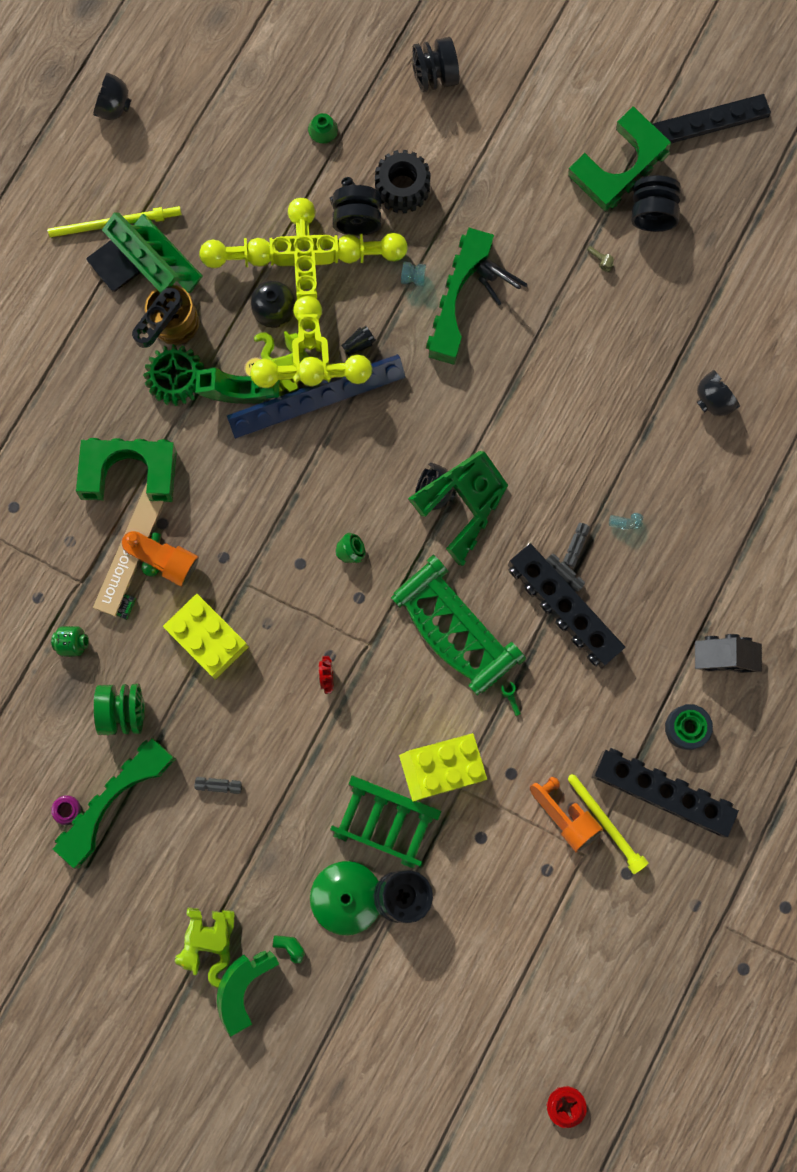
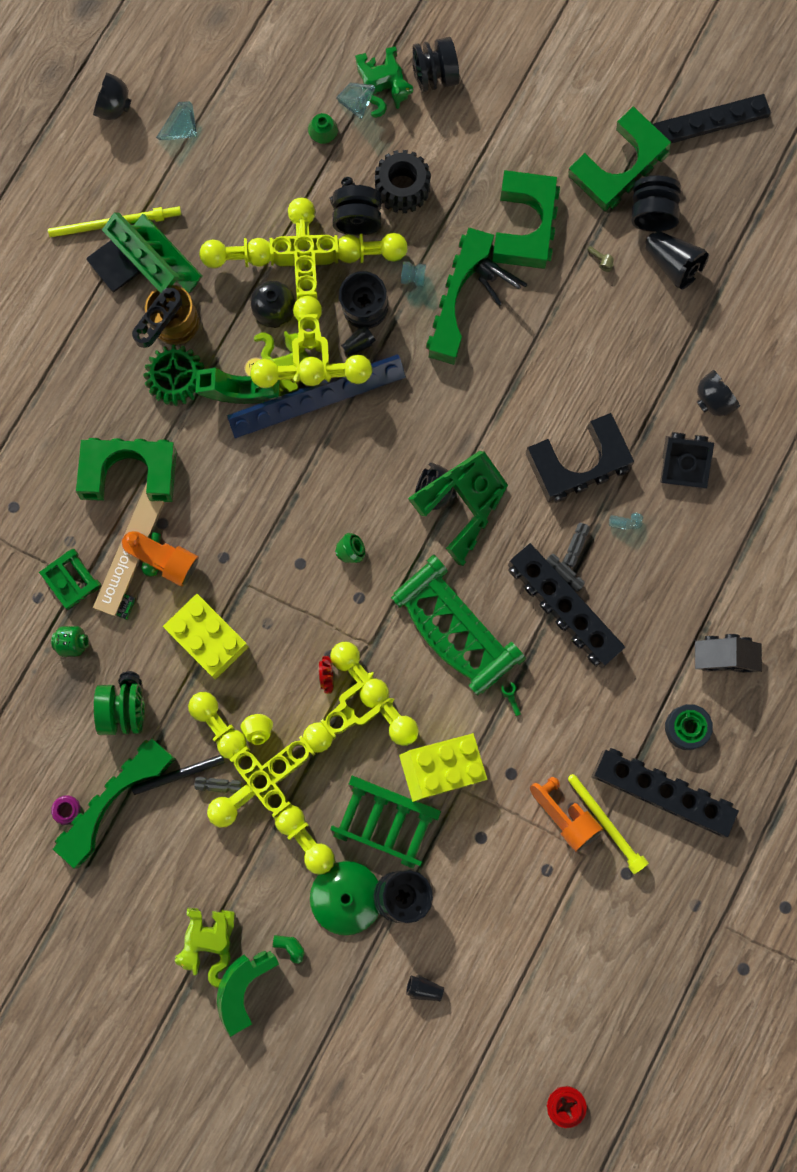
(64, 584): none -> green plate
(129, 678): none -> black plate
(178, 774): none -> black bar
(180, 123): none -> clear light blue slope
(257, 728): none -> neon yellow cone
(316, 738): none -> neon yellow piece
(356, 97): none -> clear light blue slope
(356, 290): none -> black wheel
(383, 78): none -> green animal
(424, 989): none -> black cone
(539, 193): none -> green arch
(558, 481): none -> black arch
(676, 257): none -> black cone
(687, 460): none -> black plate

